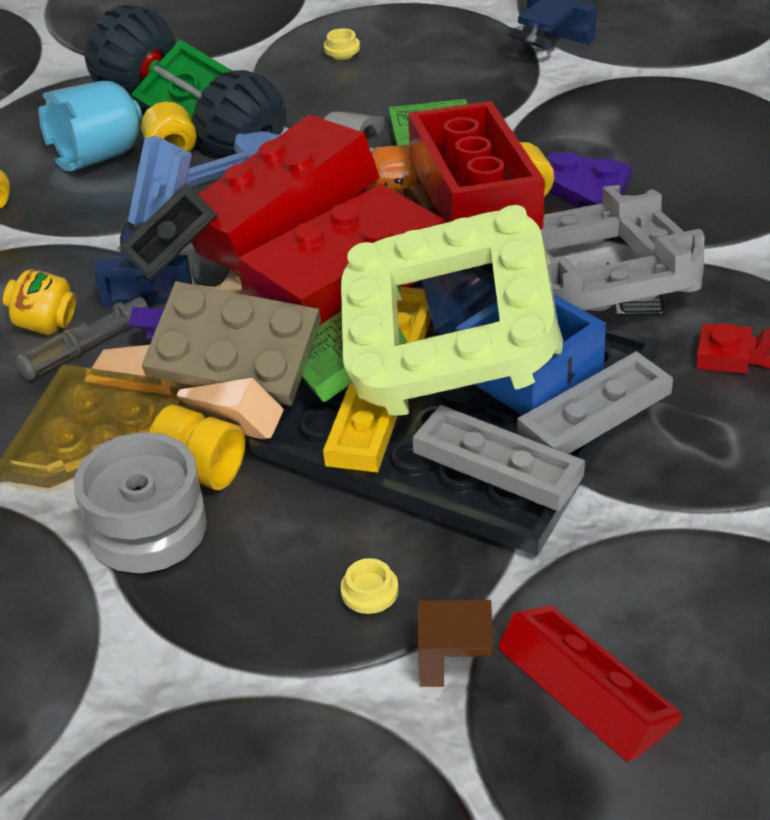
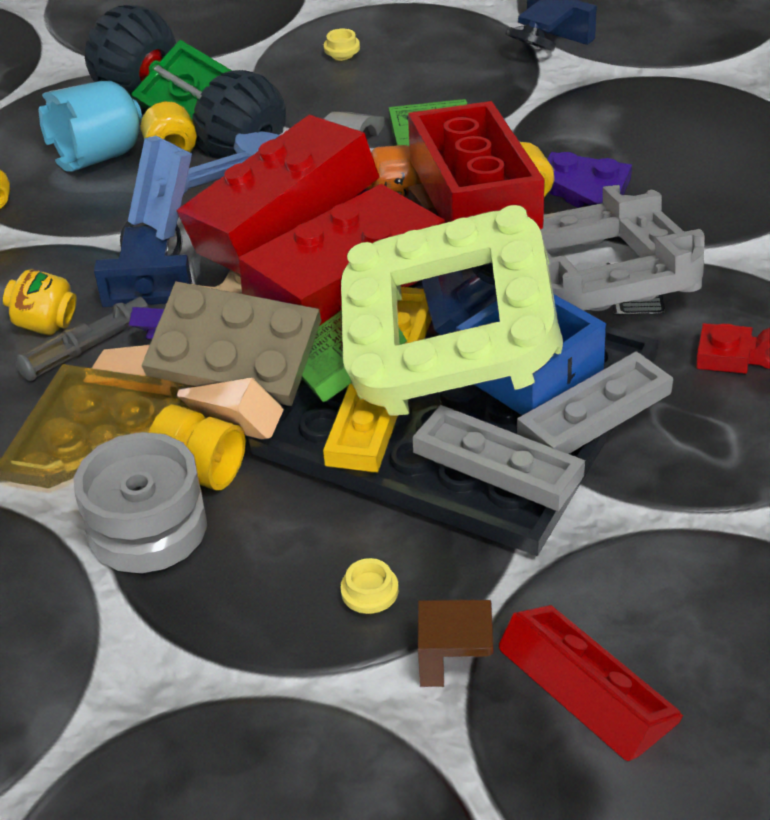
(168, 231): pearl dark grey slope -> none

